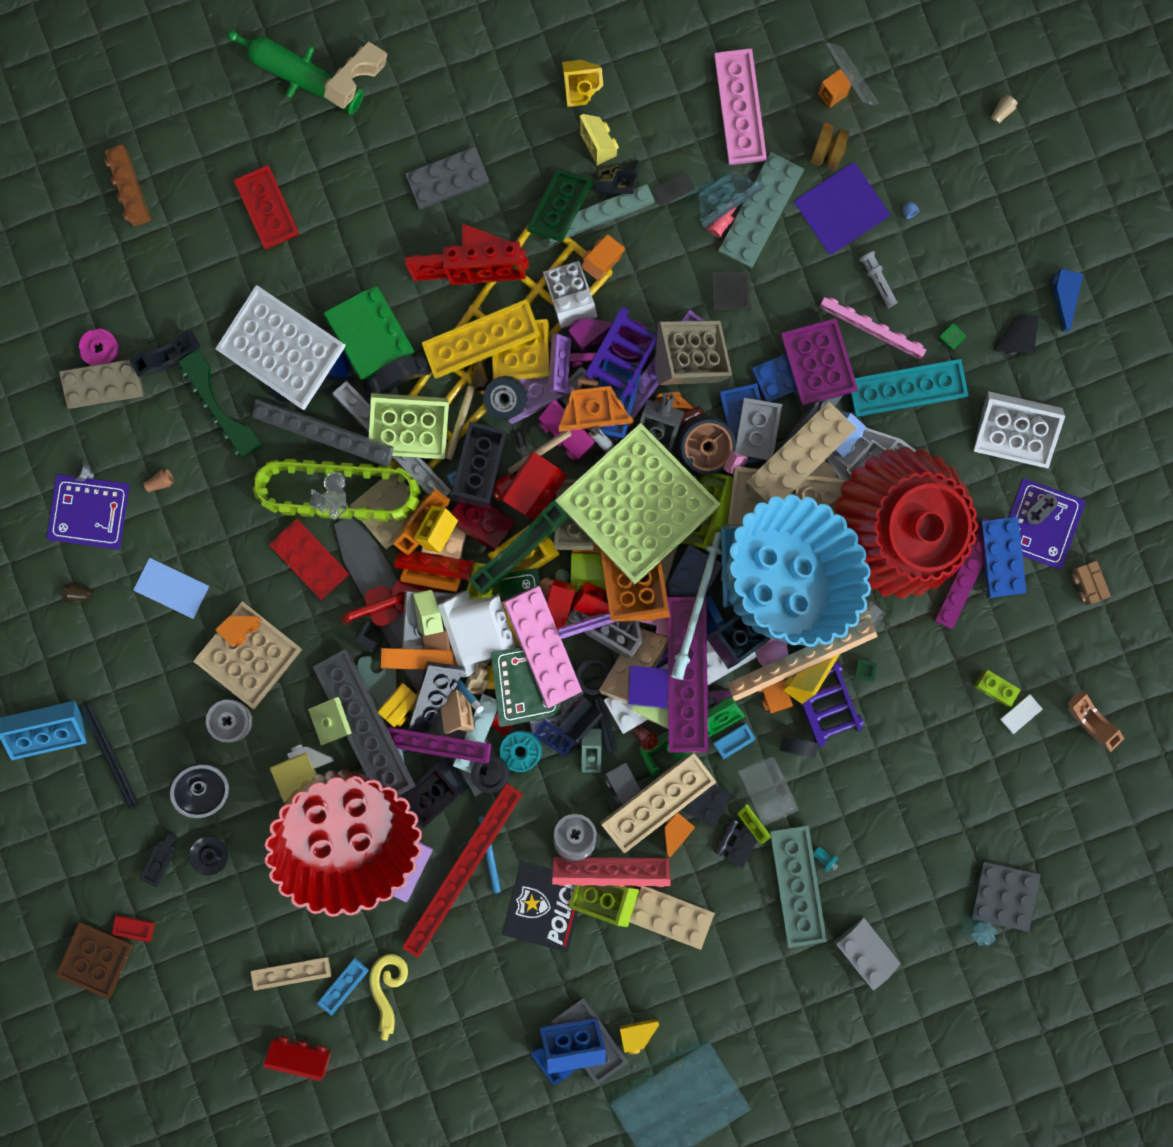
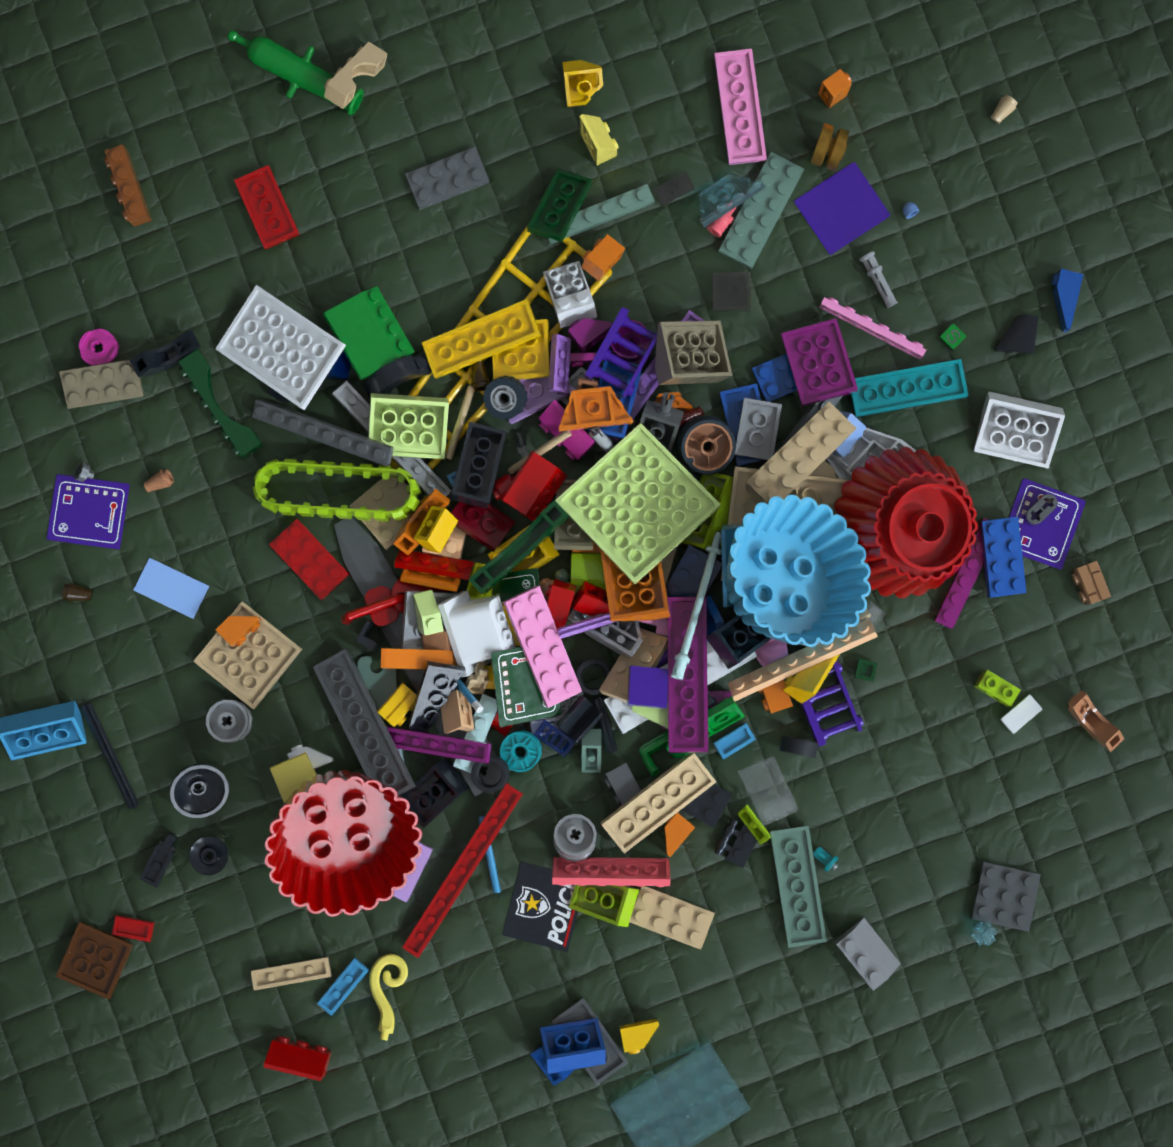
(329, 721): yellowish green plate -> none
(333, 498): clear animal -> none
(478, 253): red wedge -> none
(617, 179): black slope -> none
(646, 738): clear red cone -> none
(734, 460): bright pink slope -> none
(852, 74): clear piece -> none

